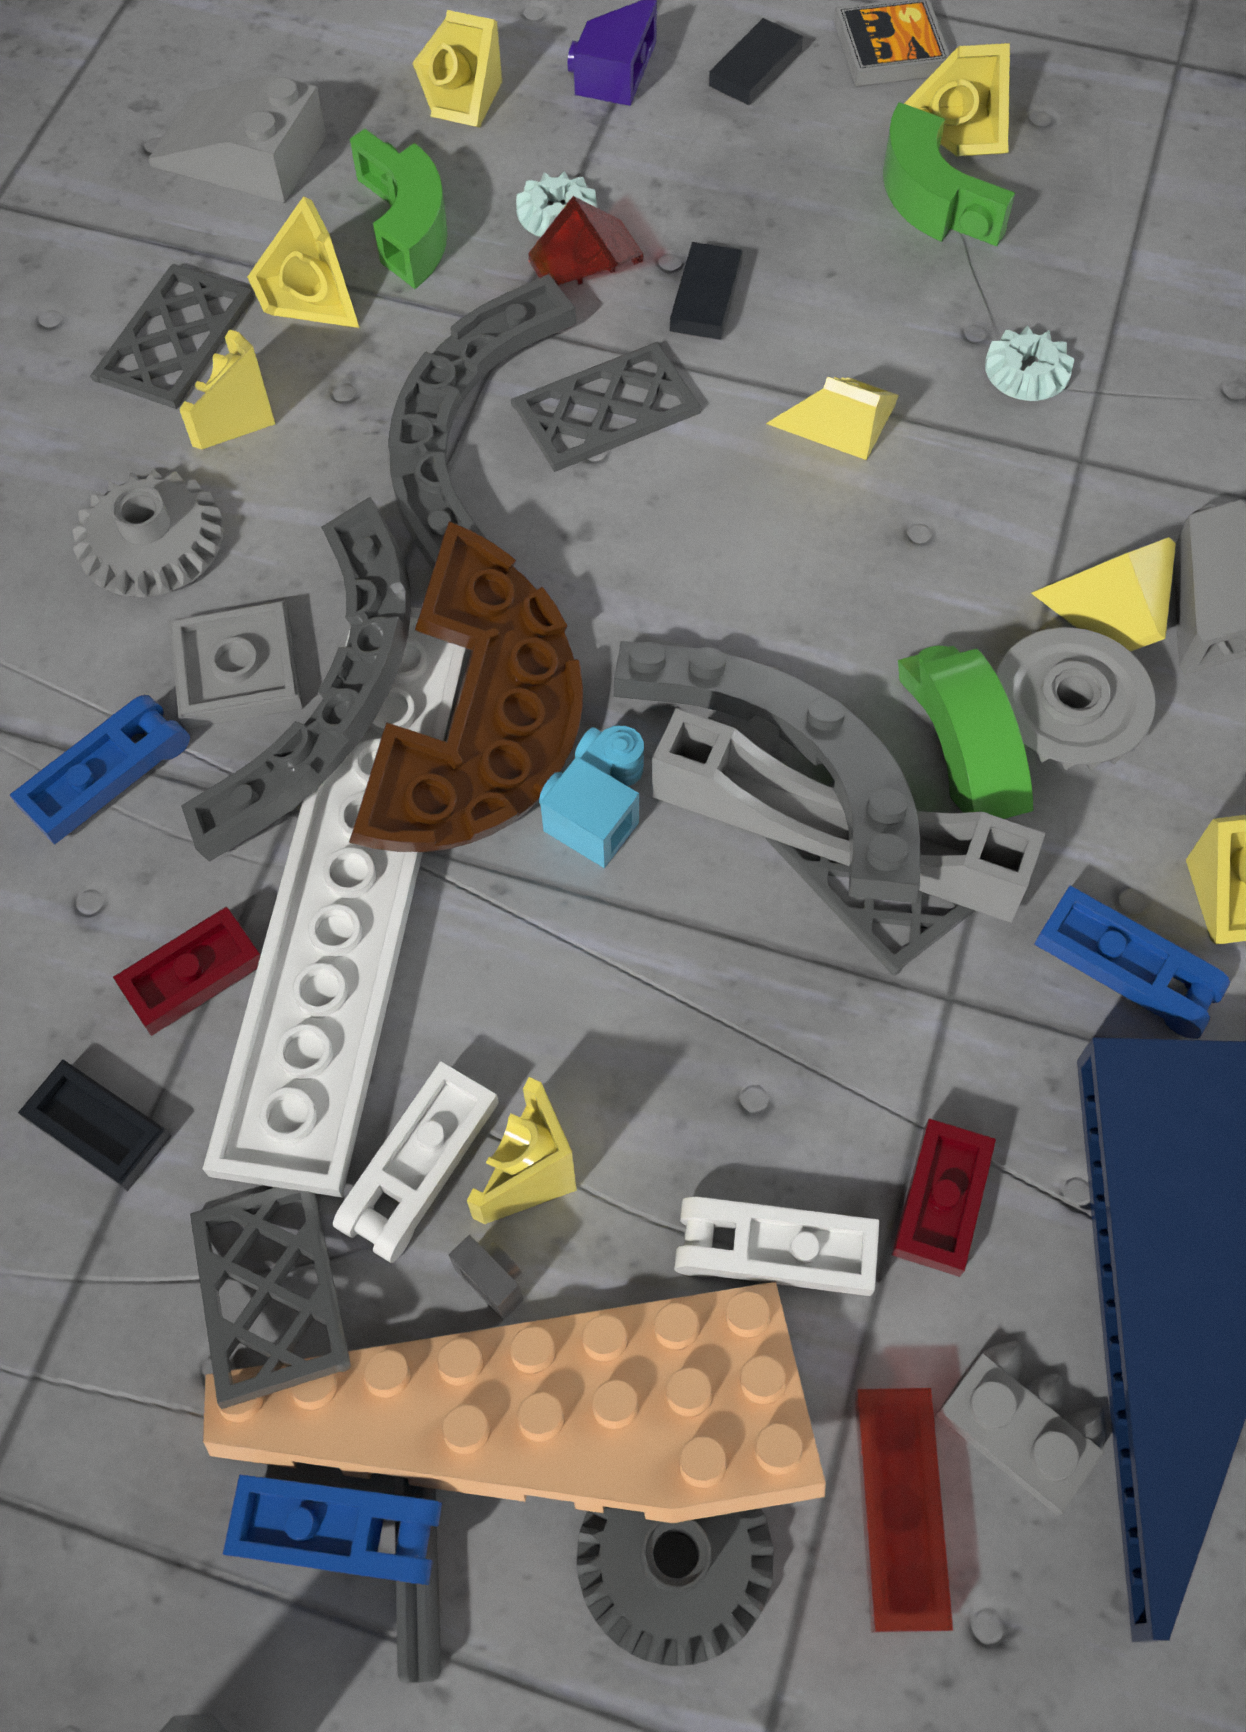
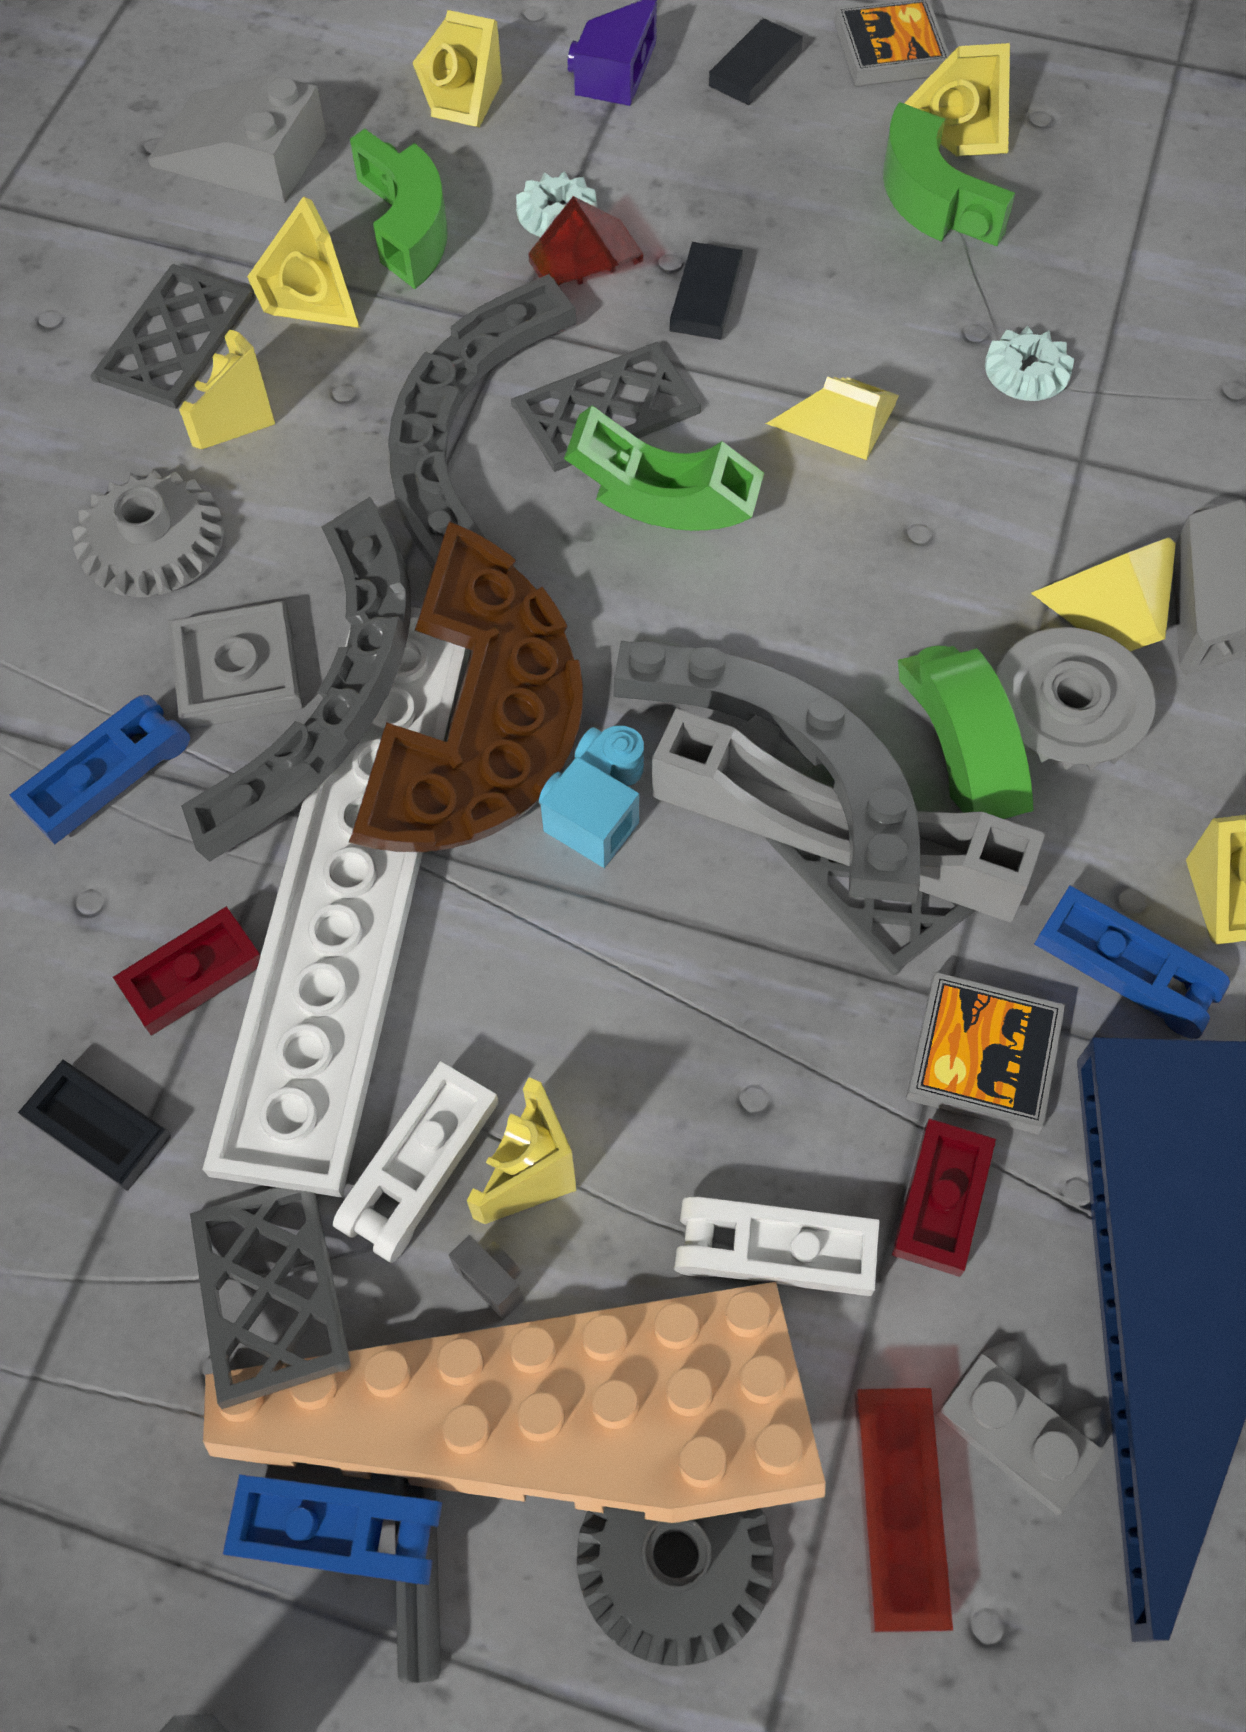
(662, 486): none -> bright green arch
(986, 1053): none -> tile

